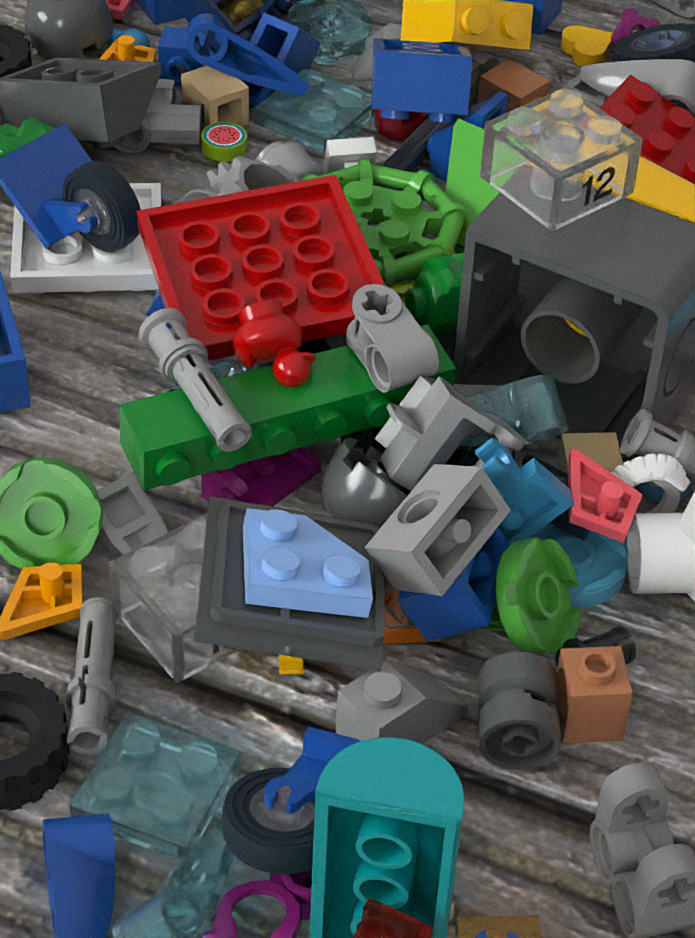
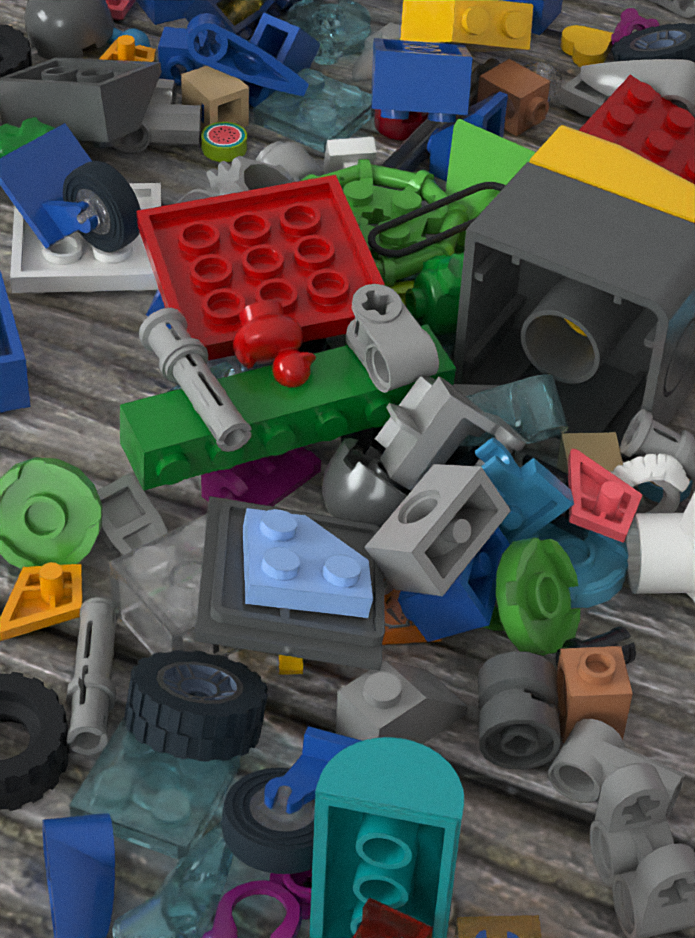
(195, 705): none -> black wheel
(421, 211): none -> black piece
(560, 158): clear brick -> none
(592, 755): none -> light grey piece

